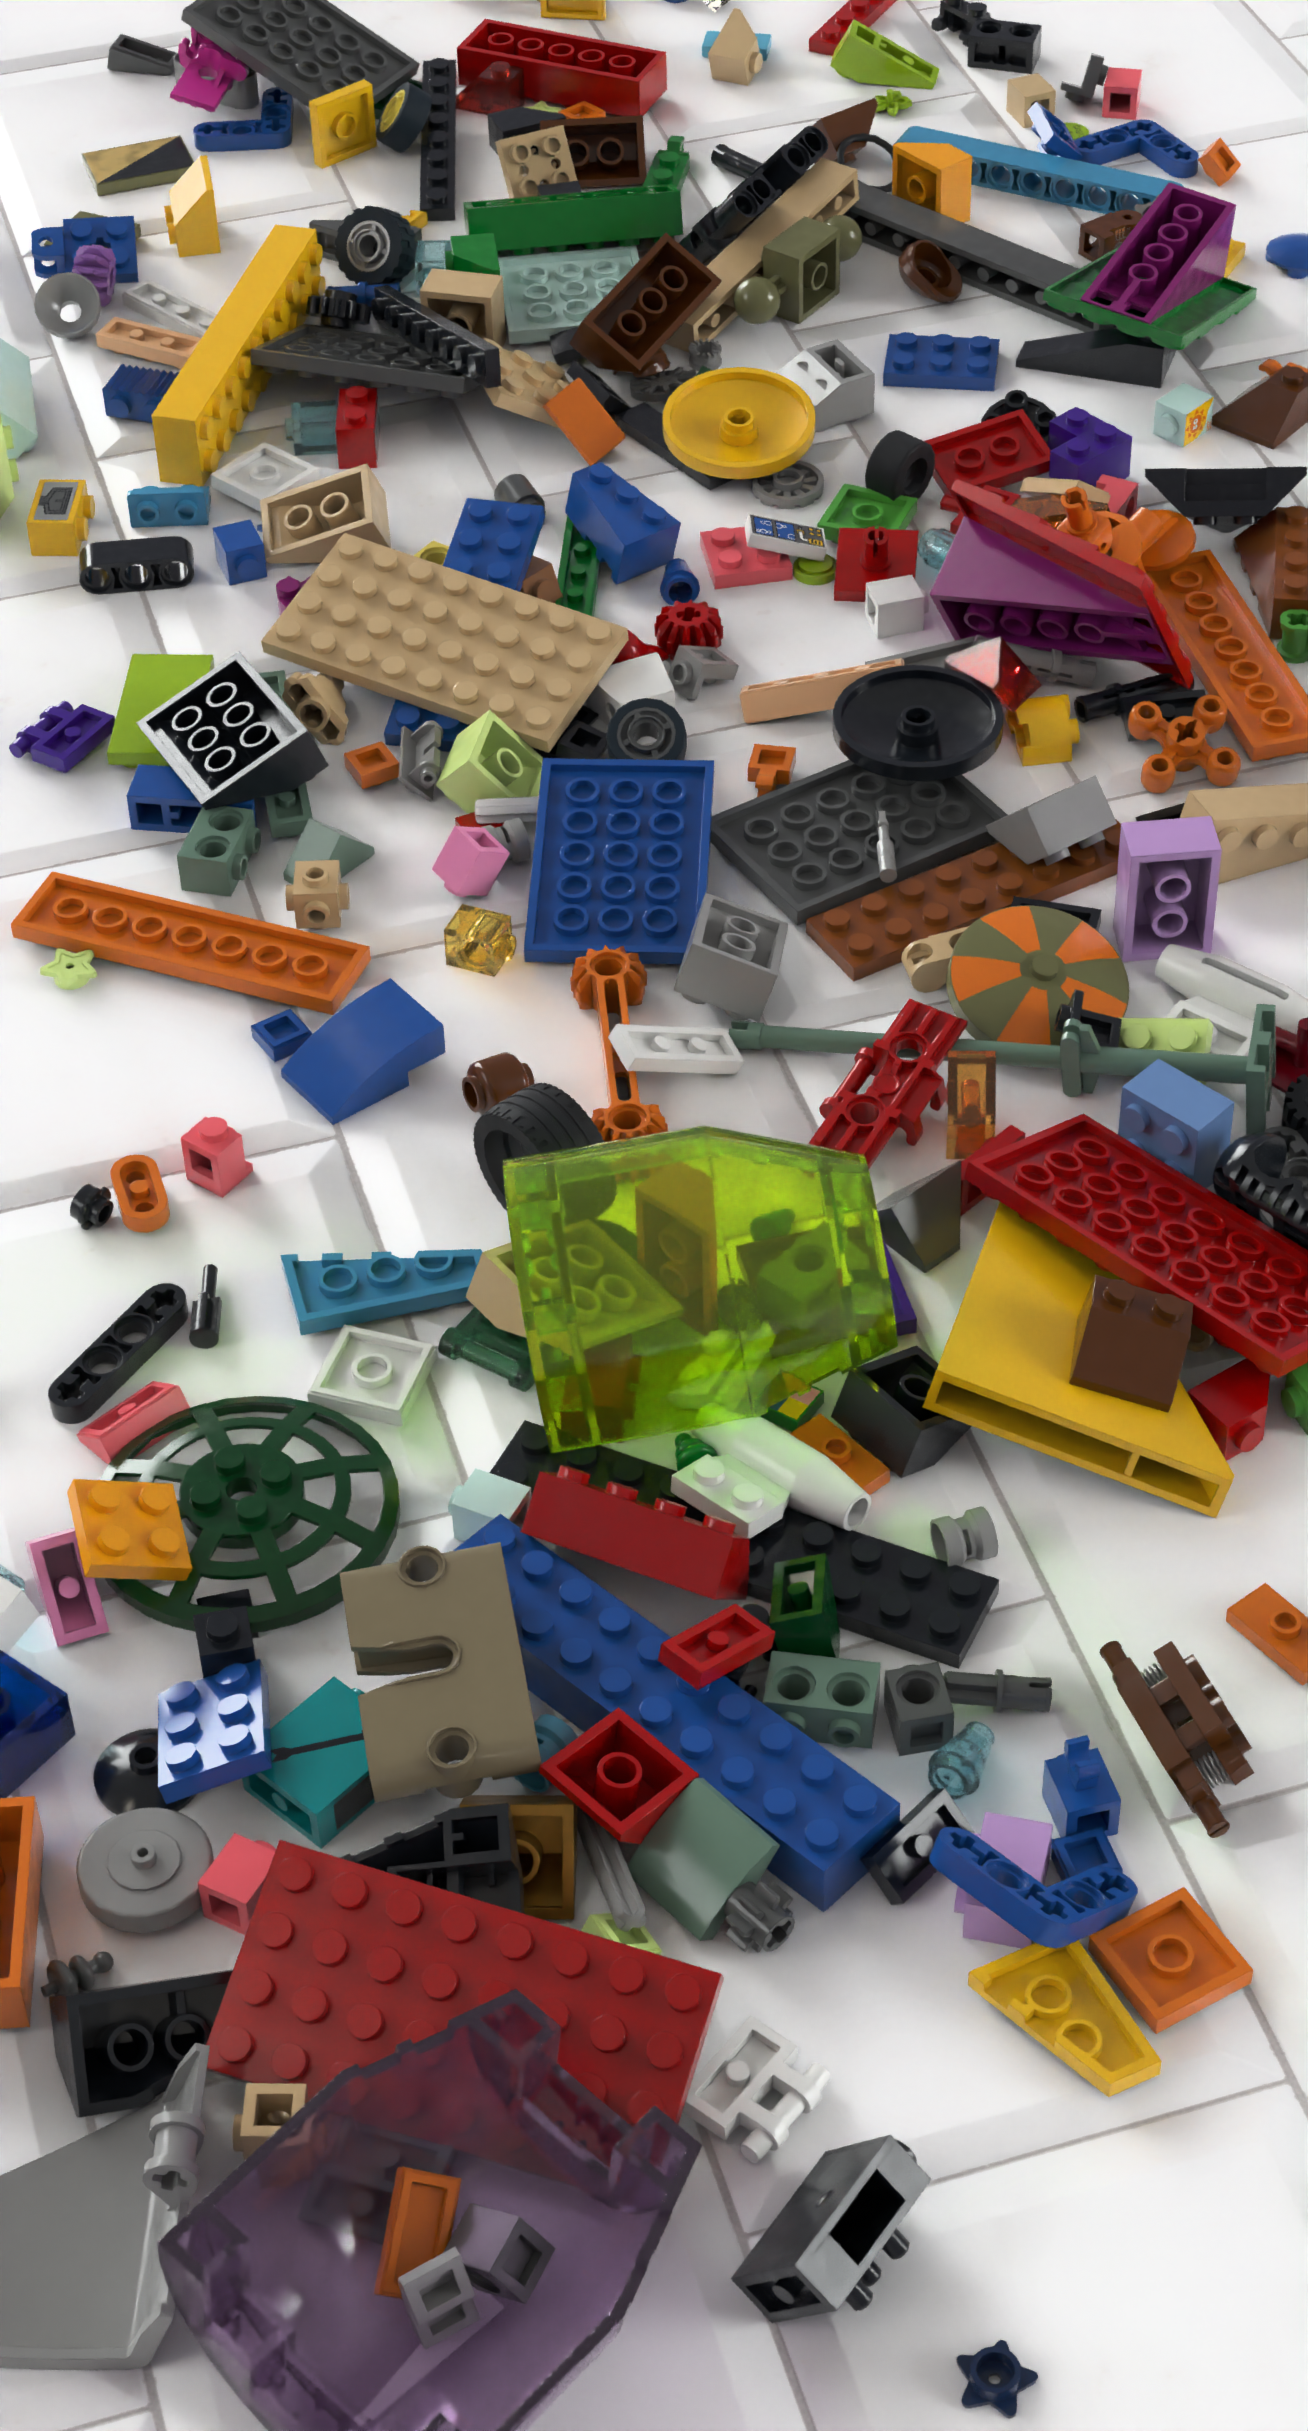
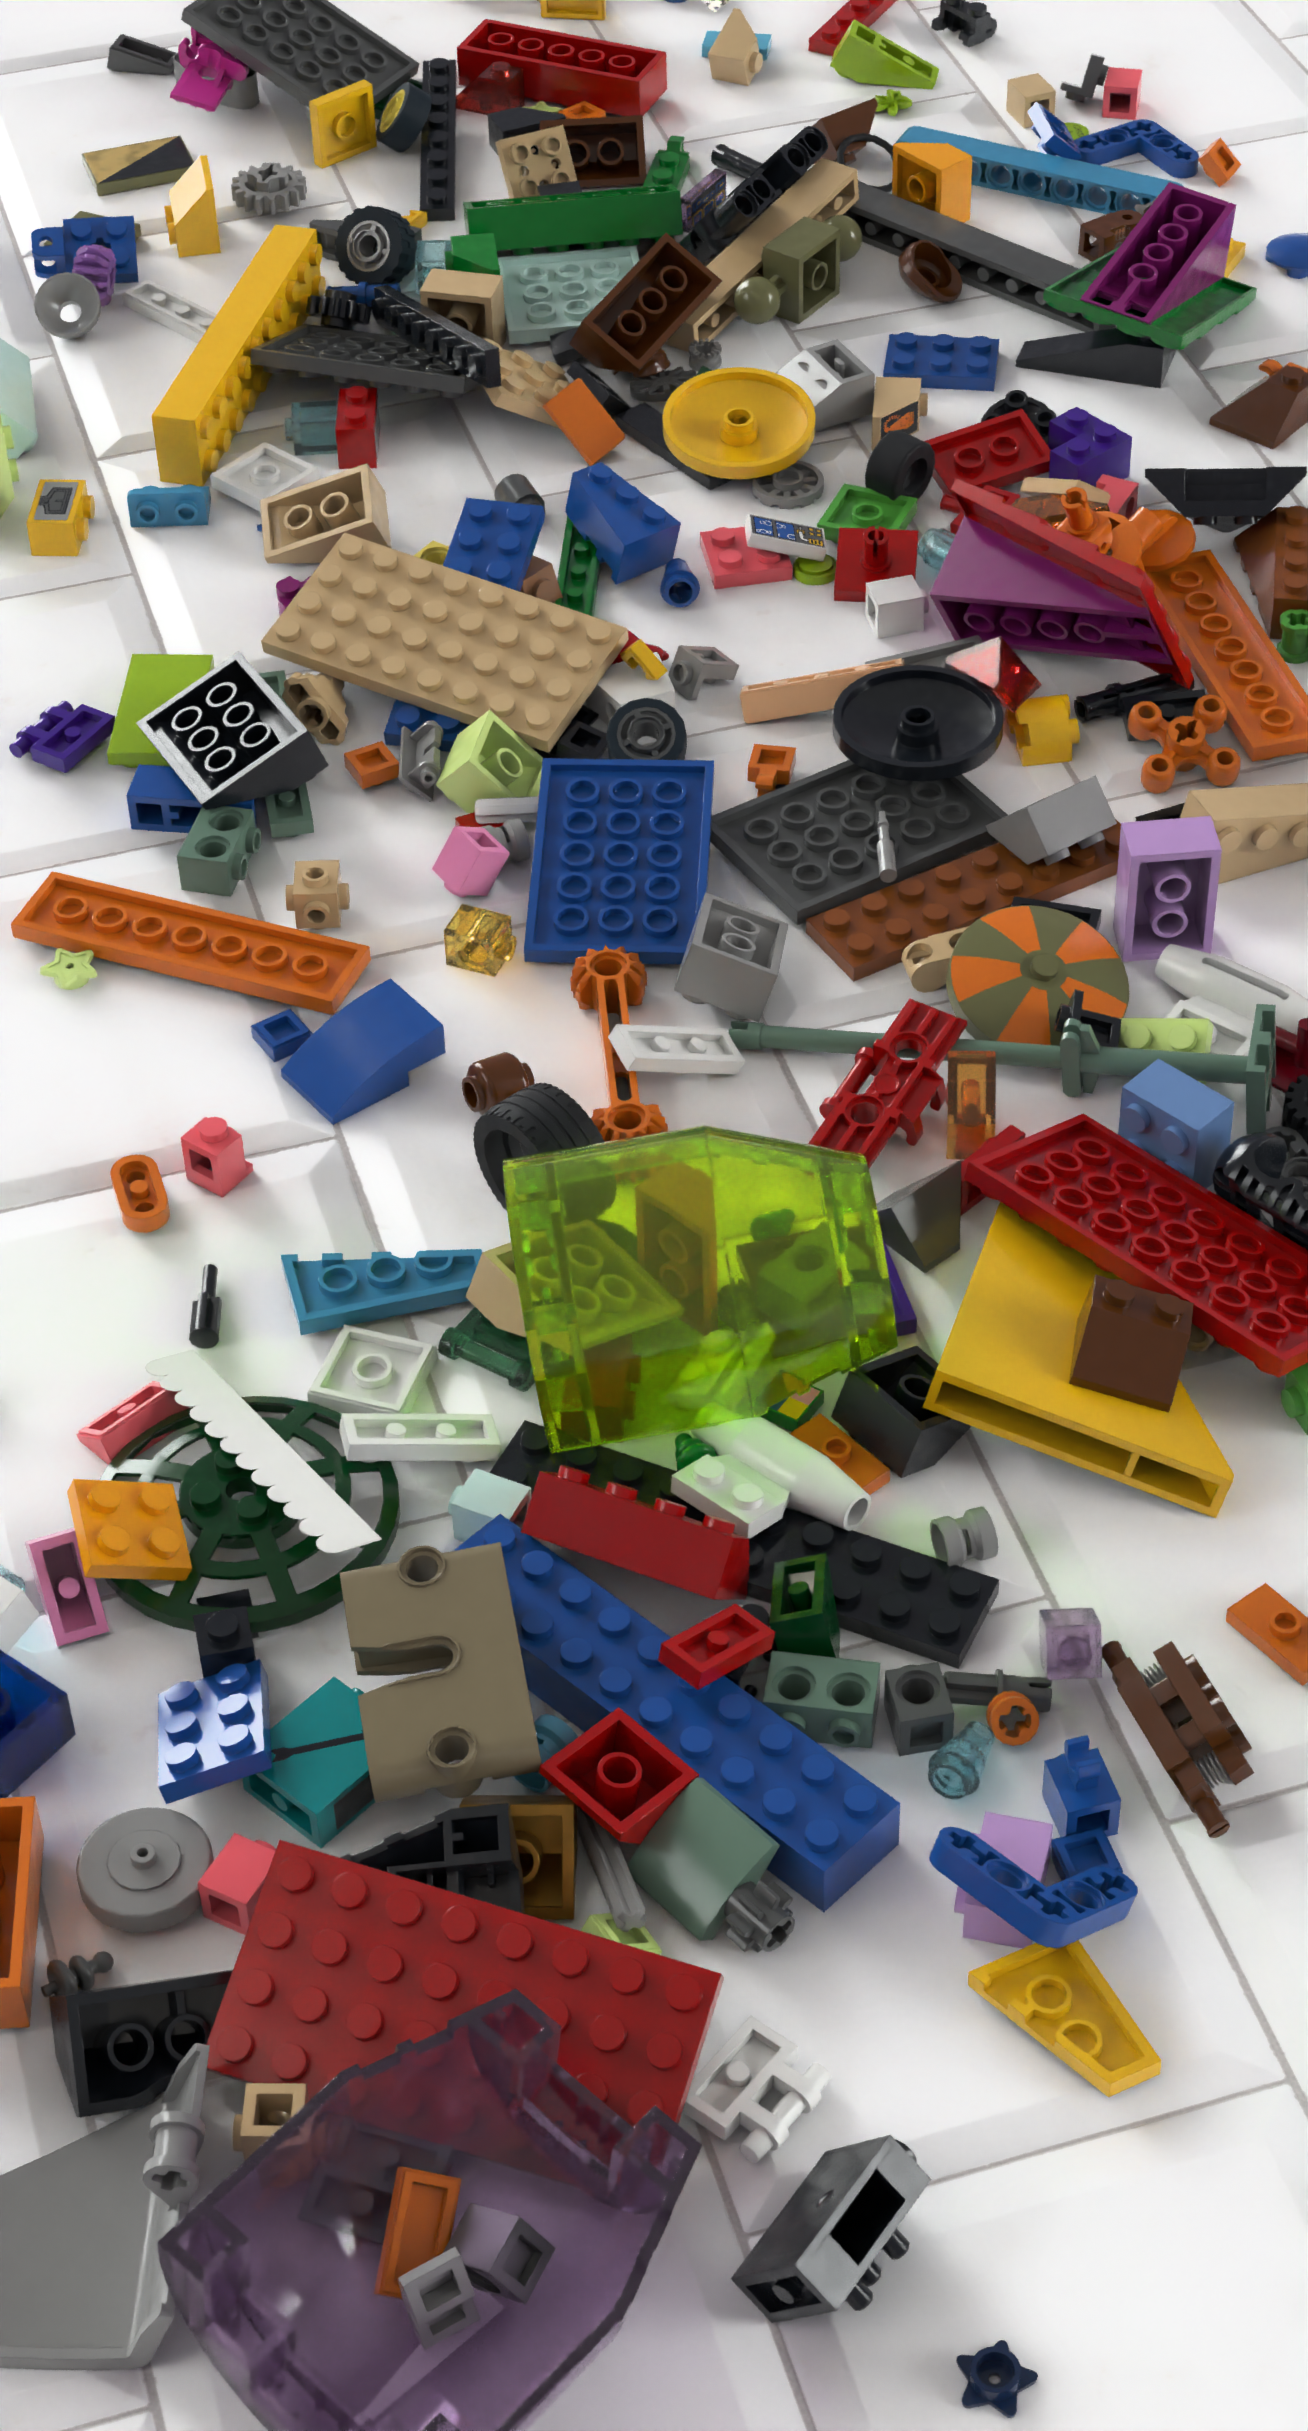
(91, 1206): black plate -> none
(112, 1349): black beam -> none
(125, 1779): black dish -> none
(135, 392): blue brick -> none
(146, 342): light nougat plate -> none
(152, 554): black beam -> none
(240, 552): blue brick -> none
(264, 1452): none -> white sticker
(269, 188): none -> light grey gear
(270, 132): blue beam -> none
(328, 843): sand green slope -> none
(419, 1437): none -> white plate
(641, 655): none -> yellow tile
(688, 625): red gear -> none
(703, 198): none -> tile
(897, 406): none -> tan slope
(902, 1856): black plate -> none
(1004, 45): black brick -> none
(1023, 1730): none -> orange bush
(1052, 664): light grey pin -> none
(1070, 1643): none -> clear purple brick
(1170, 1960): orange plate -> none
(1183, 415): light aqua brick -> none
(1234, 1407): red slope -> none

